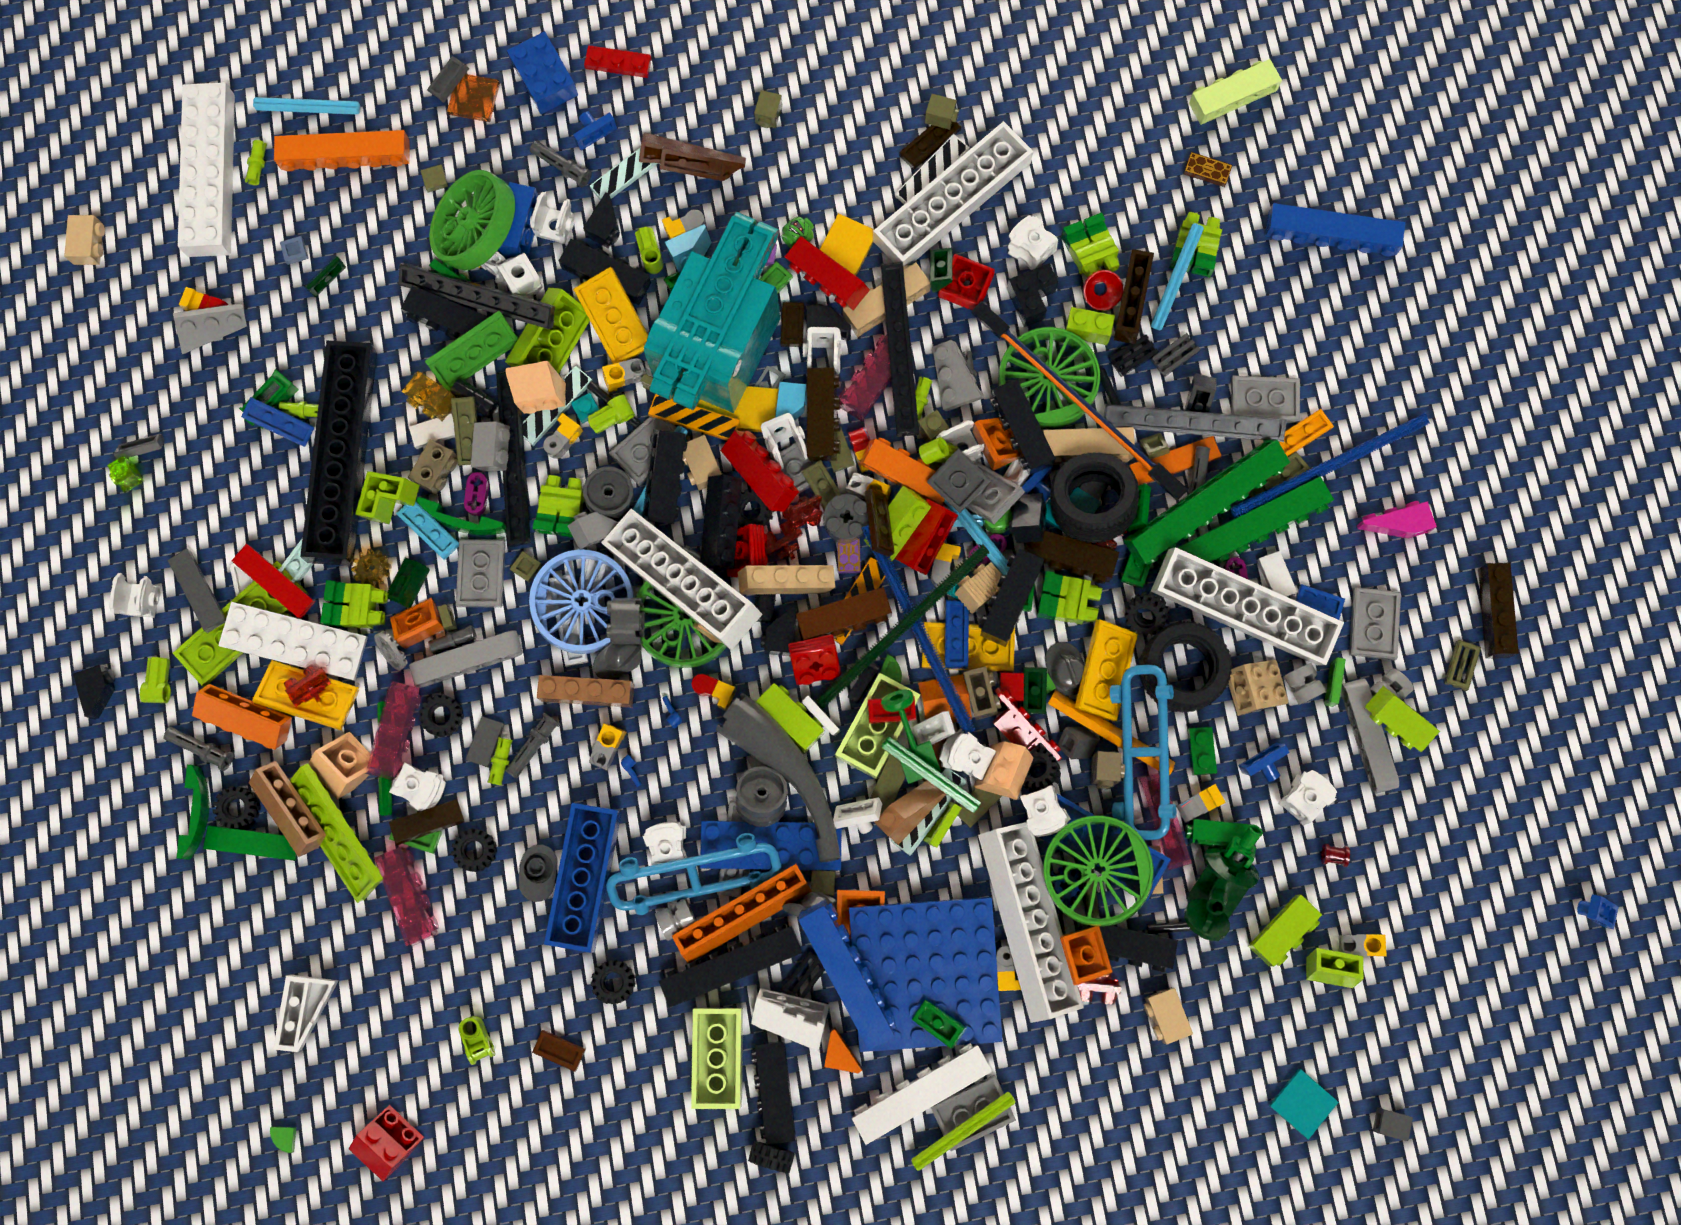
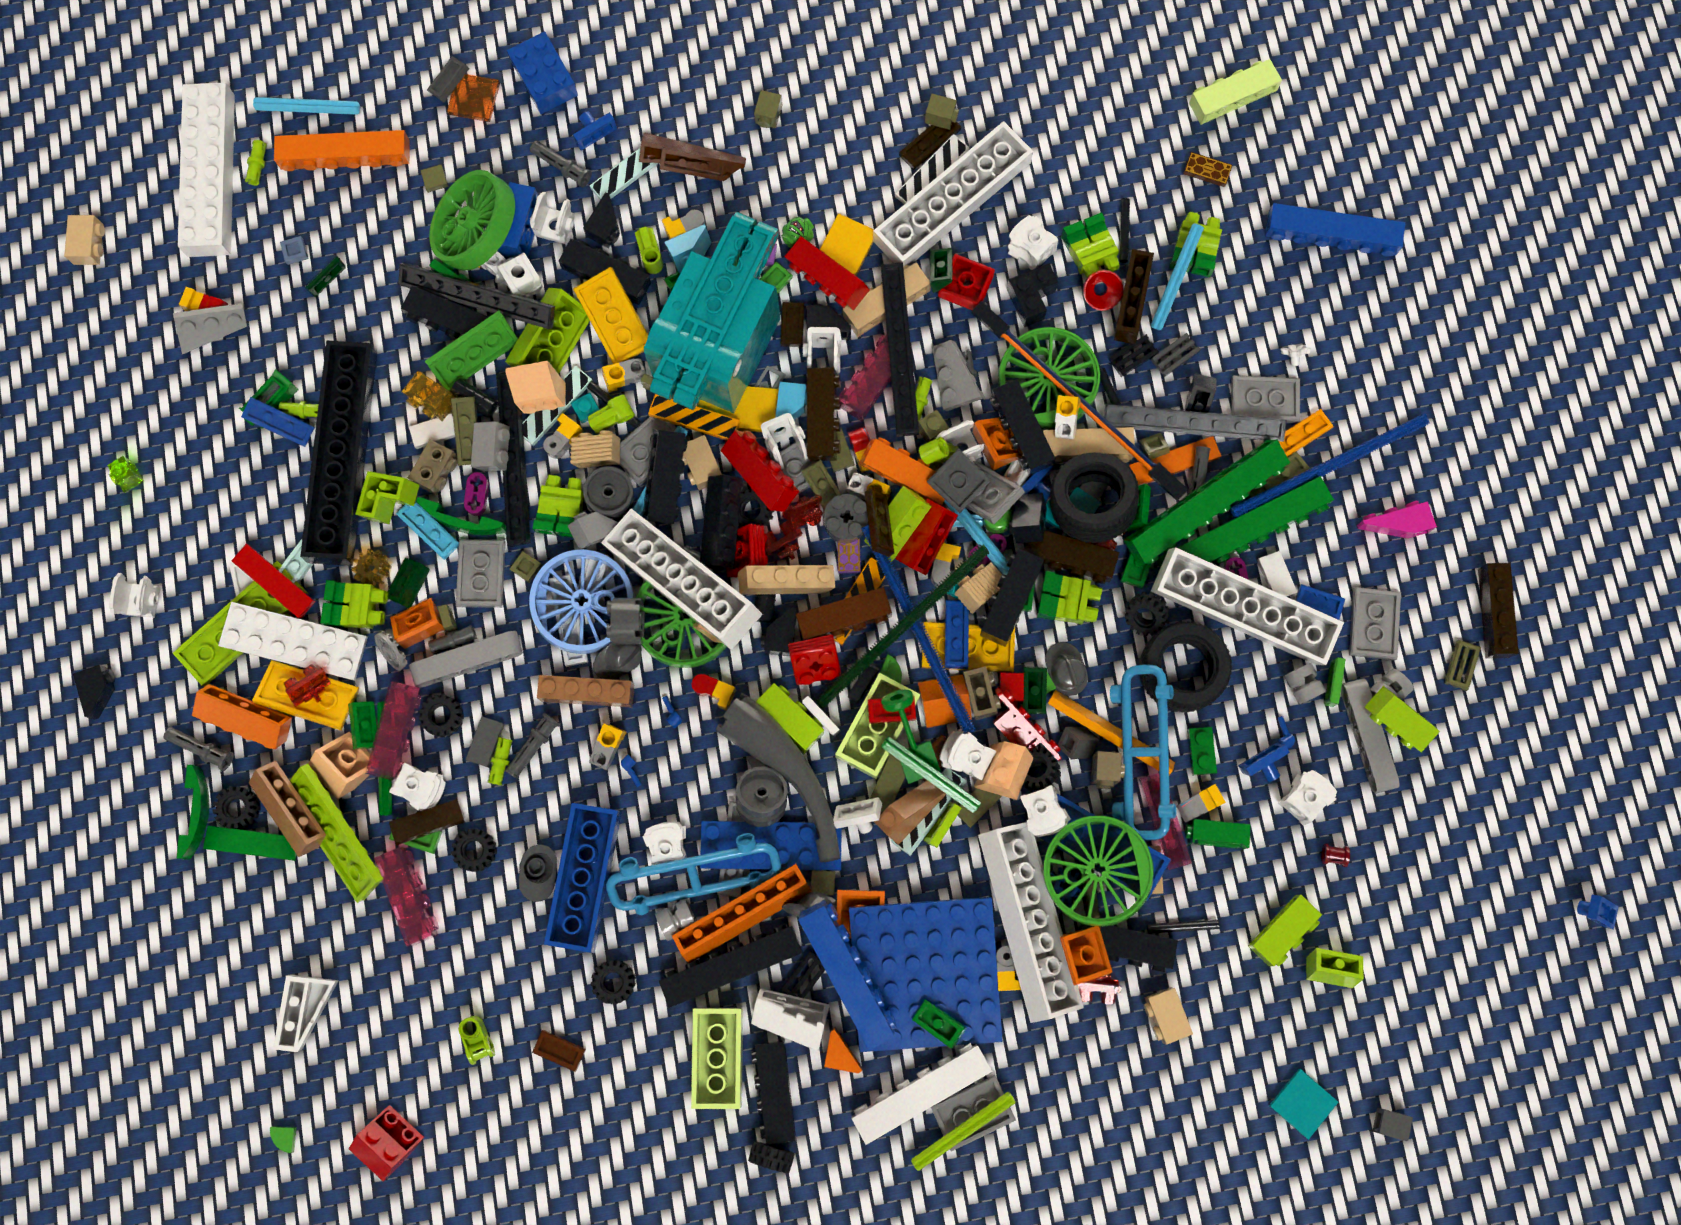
(139, 446): dark grey tile -> none
(156, 685): lime piece -> none
(197, 590): dark grey tile -> none
(362, 724): none -> green plate
(595, 450): none -> tan brick
(618, 61): red plate -> none
(934, 728): white tile -> none
(1066, 416): none -> leg
(1090, 325): lime brick -> none
(1105, 664): yellow tile -> none
(1124, 230): none -> black bar
(1222, 885): dark green piece -> none
(1257, 687): tan bracket -> none
(1288, 738): none -> blue hand
(1295, 353): none -> white plant
(1363, 944): leg -> none

